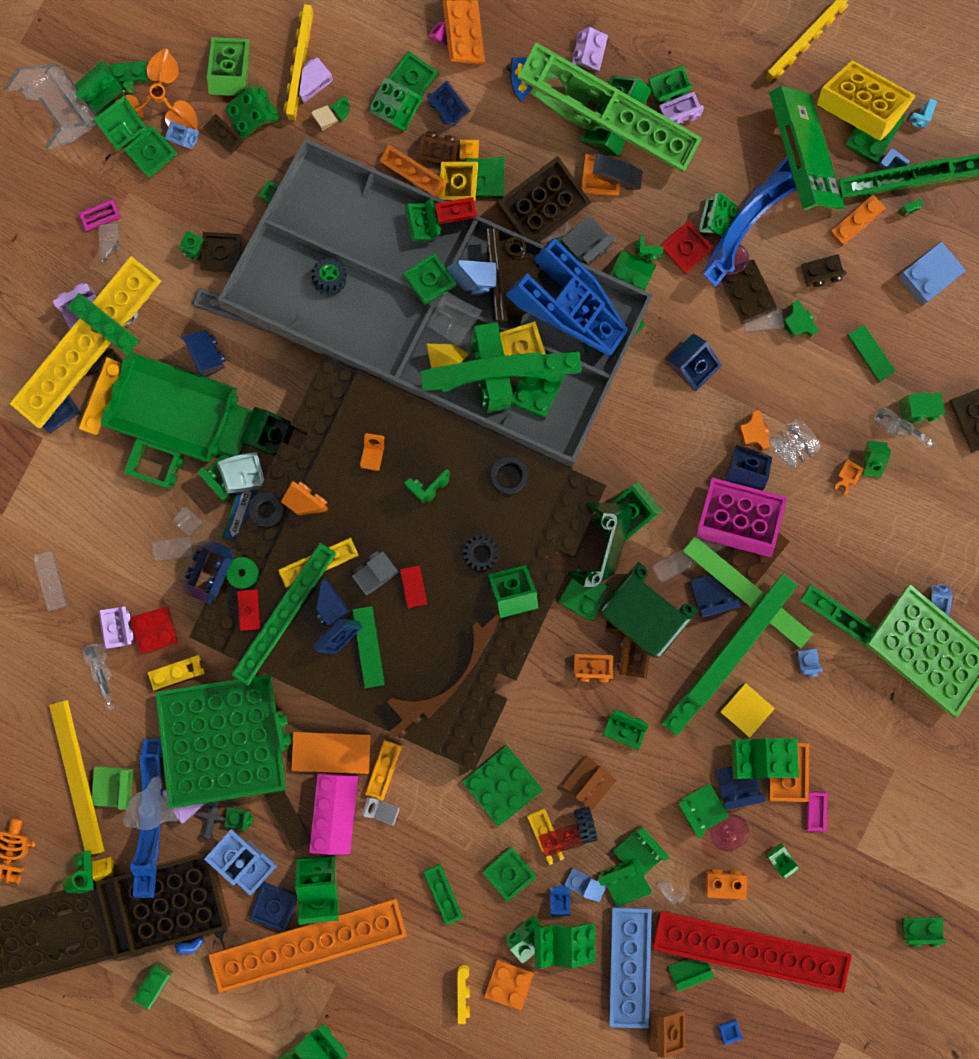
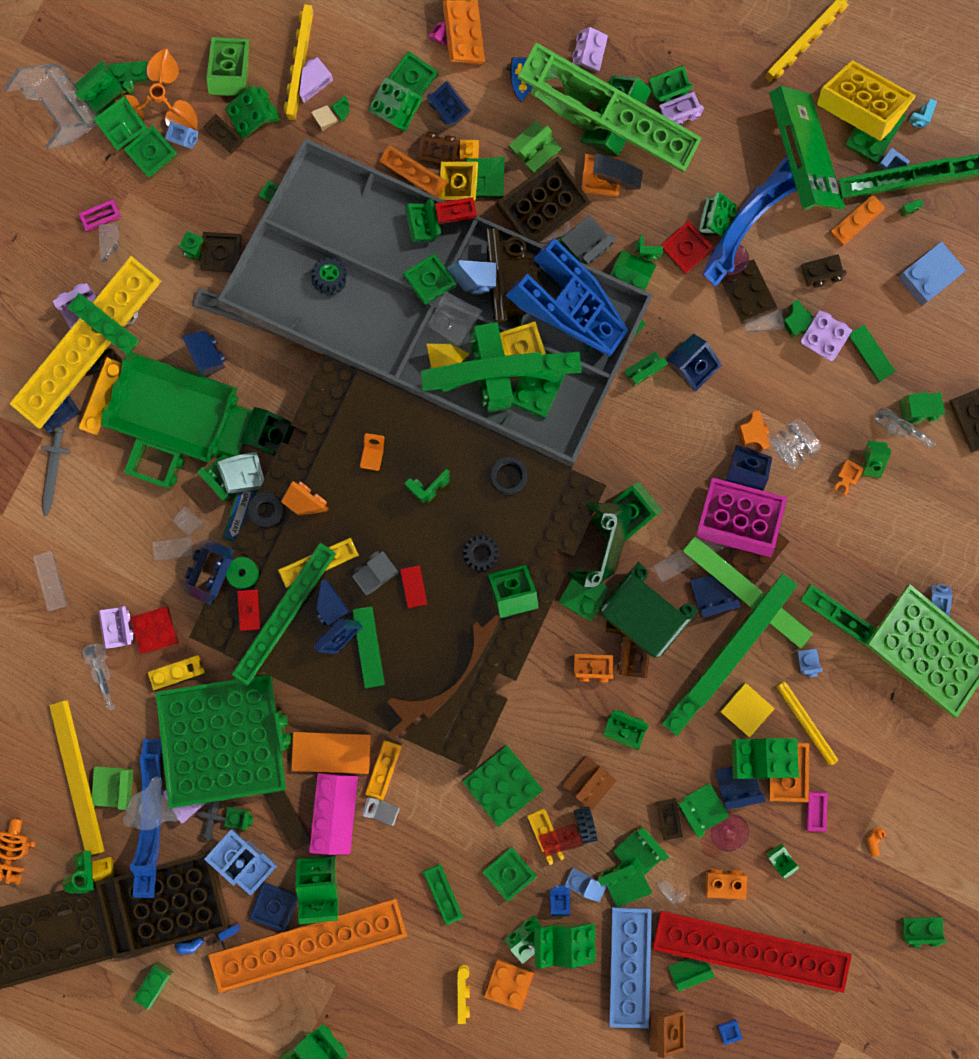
(52, 468): none -> dark grey sword
(230, 931): none -> blue tile
(535, 147): none -> bright green bracket
(645, 368): none -> green bracket
(669, 819): none -> dark brown plate
(807, 723): none -> yellow axle
(826, 335): none -> lavender bracket
(873, 840): none -> orange arm

